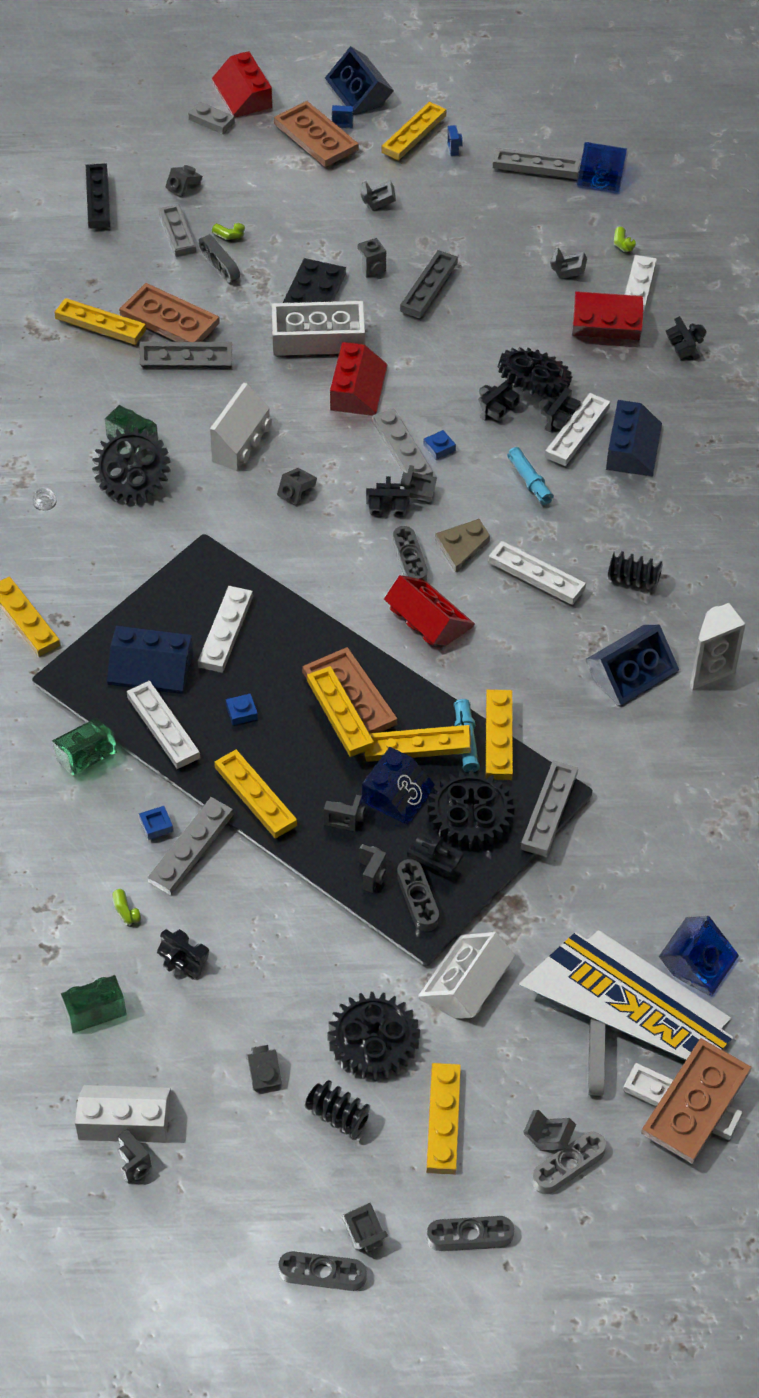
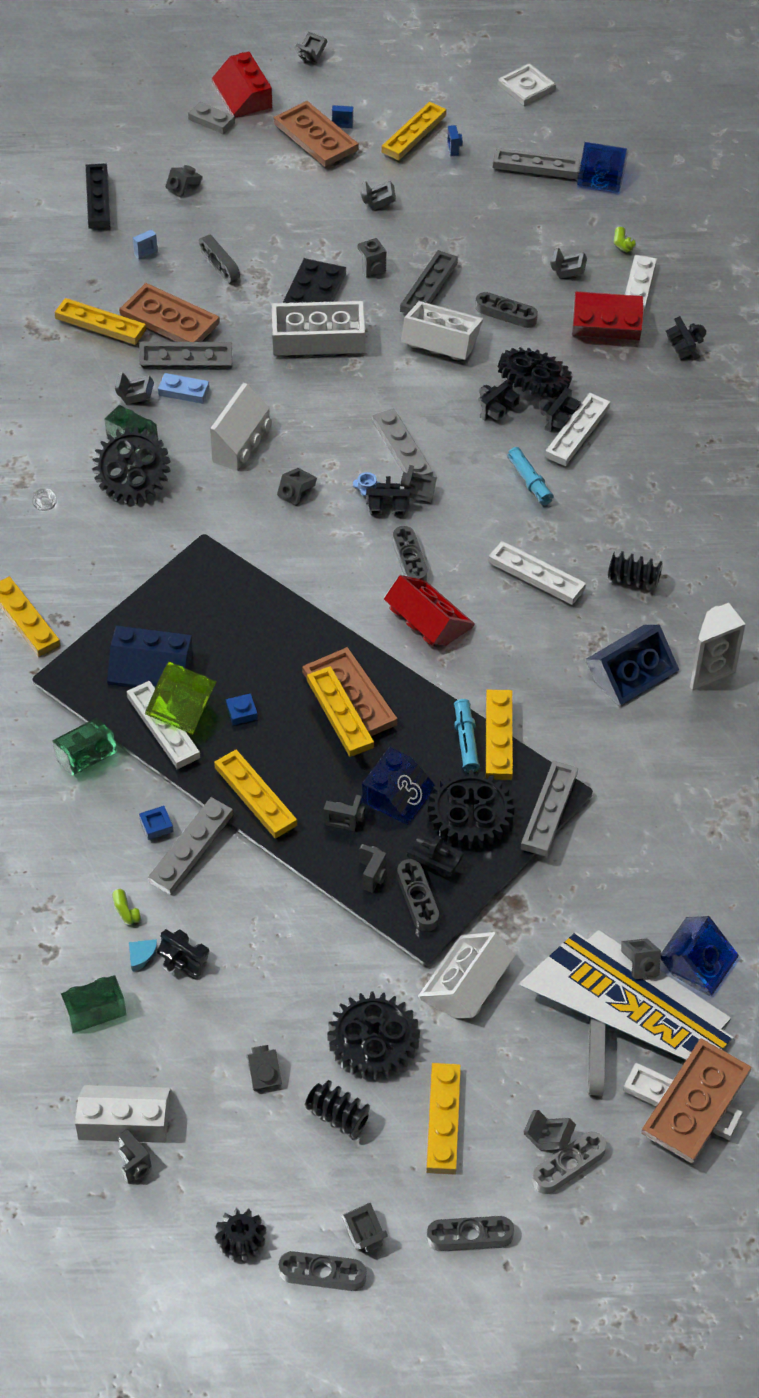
(133, 390): none -> dark grey bracket
(141, 953): none -> medium azure tile
(145, 244): none -> light blue plate
(177, 230): light grey tile -> none
(180, 697): none -> clear neon green slope
(183, 388): none -> light blue plate
(225, 629): white plate -> none
(229, 234): lime arm -> none
(240, 1245): none -> black gear
(311, 47): none -> dark grey bracket
(357, 380): red slope -> none
(358, 82): dark blue slope -> none
(364, 481): none -> light blue plate
(422, 742): yellow plate -> none
(439, 444): blue plate -> none
(441, 330): none -> white slope
(462, 542): dark tan wing -> none
(487, 303): none -> dark grey beam
(526, 84): none -> white tile
(633, 439): dark blue slope -> none
(644, 957): none -> dark grey bracket

